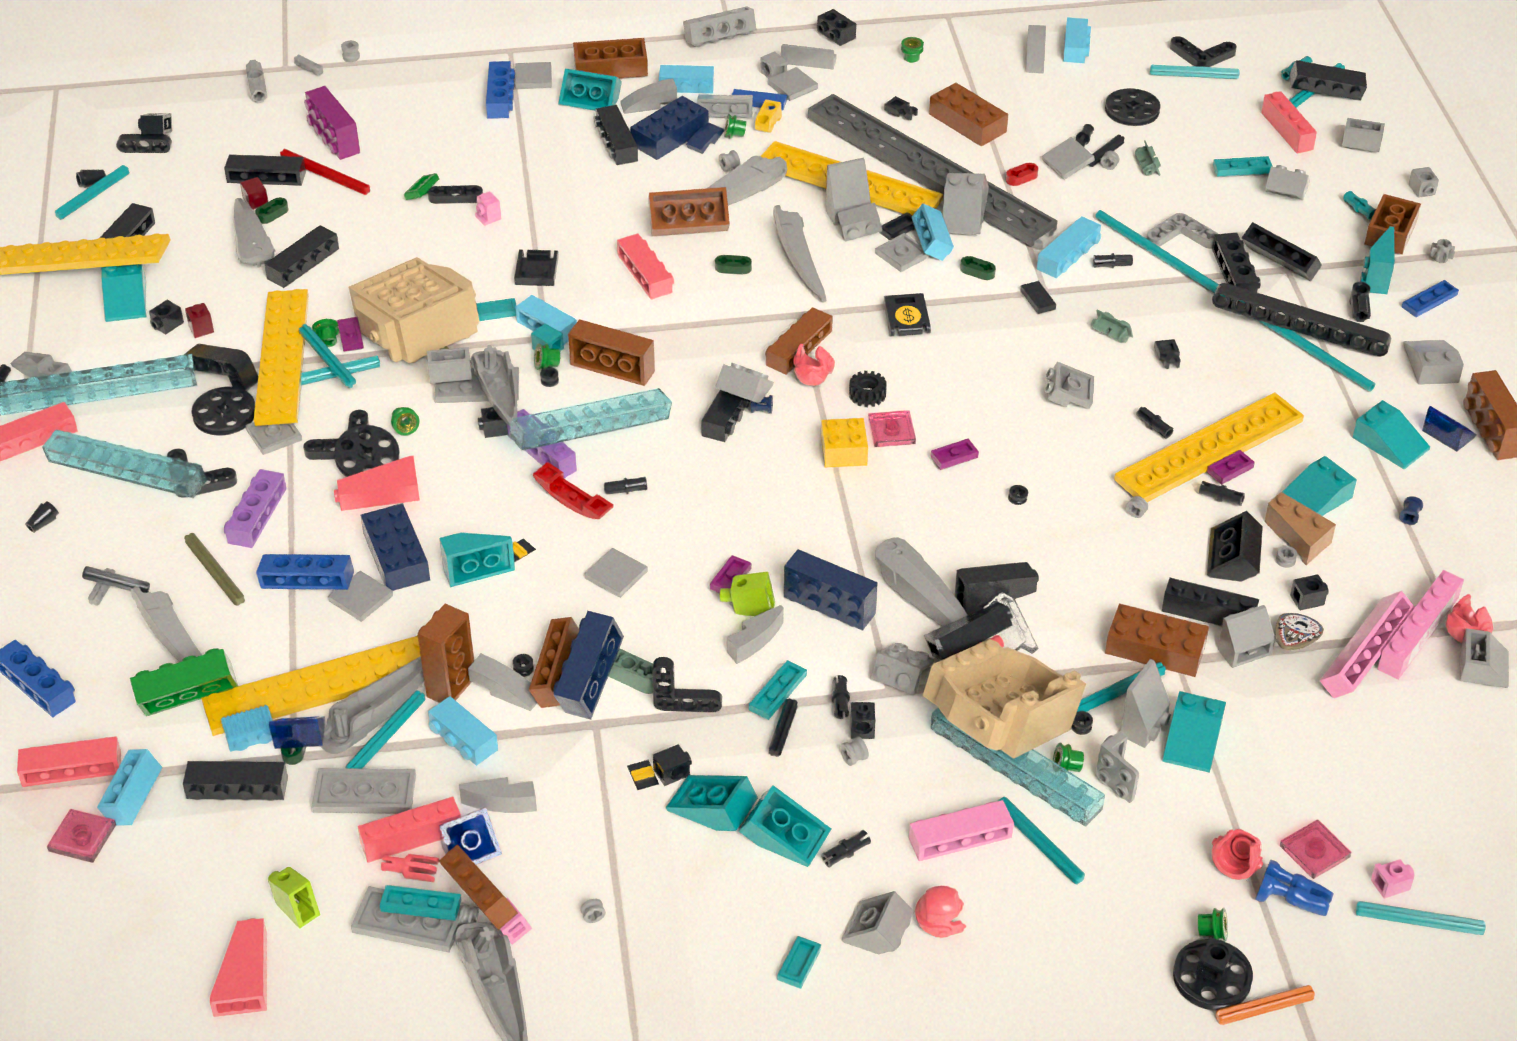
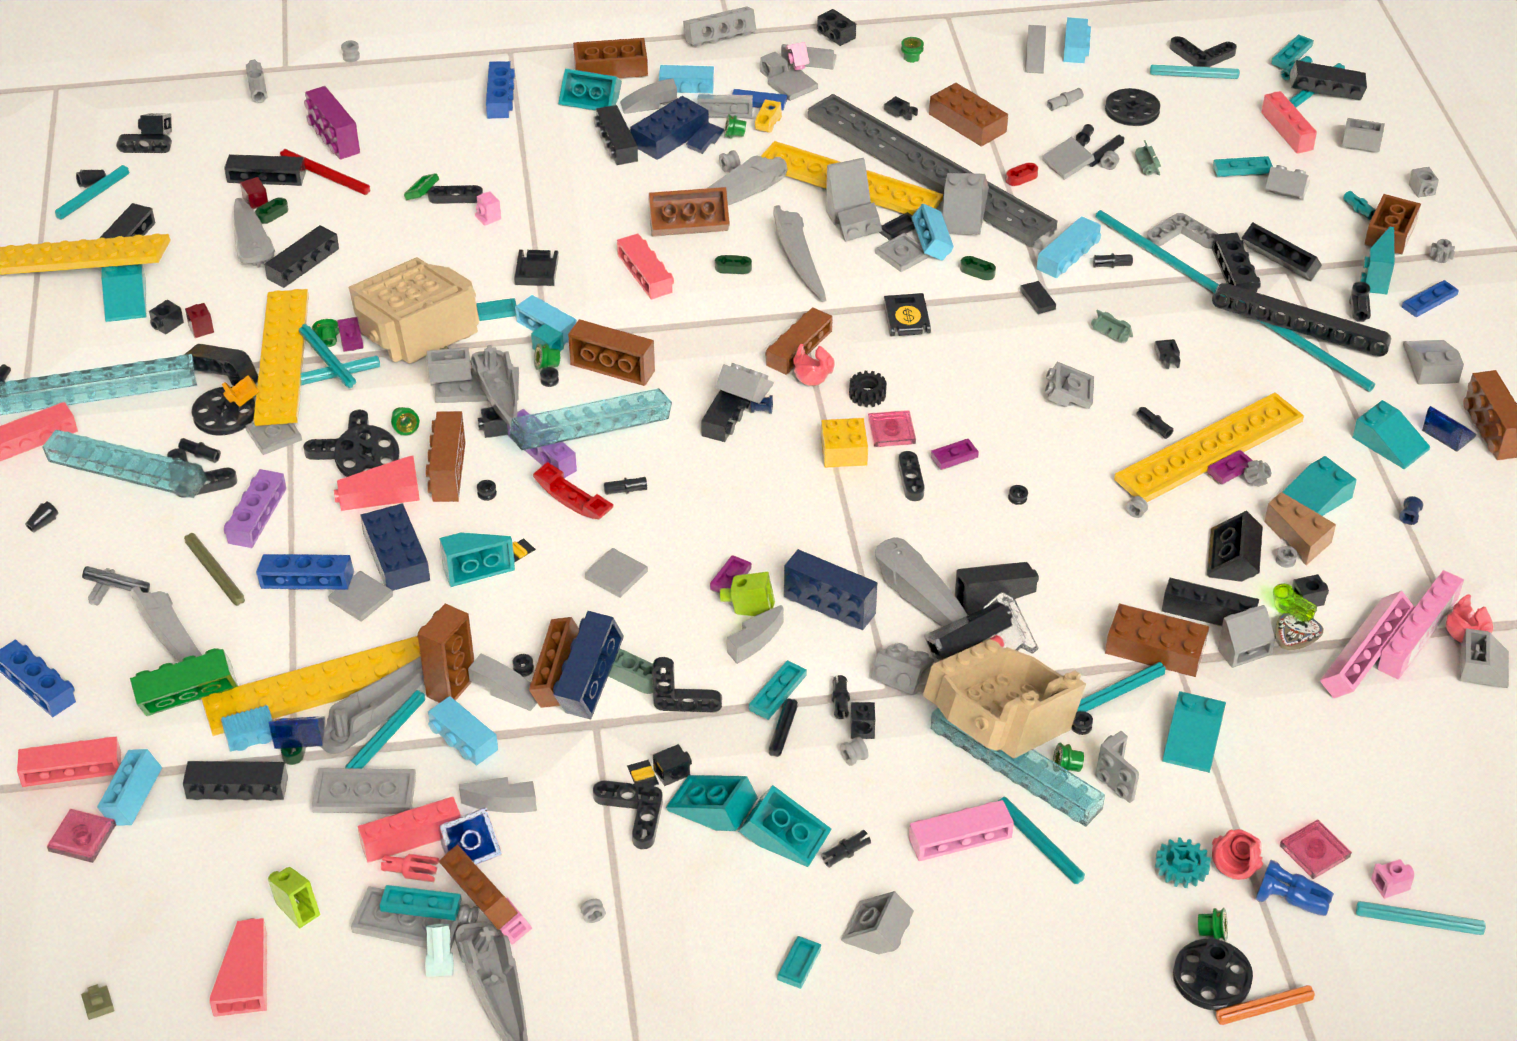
(39, 365): light grey slope -> none
(97, 1001): none -> olive tile
(200, 450): none -> black axle
(241, 392): none -> light orange bracket
(308, 64): light grey axle -> none
(439, 958): none -> light aqua piece
(446, 456): none -> dark orange brick
(485, 485): none -> black bush
(533, 75): light grey tile -> none
(643, 806): none -> black beam
(798, 55): none -> brick
(908, 482): none -> black beam
(937, 910): coral helmet -> none
(1065, 99): none -> light grey pin
(1145, 706): light grey slope -> none
(1182, 862): none -> teal gear
(1222, 493): black pin -> none
(1257, 473): none -> light grey gear
(1289, 602): none -> clear neon green piece
(1292, 51): none -> teal plate

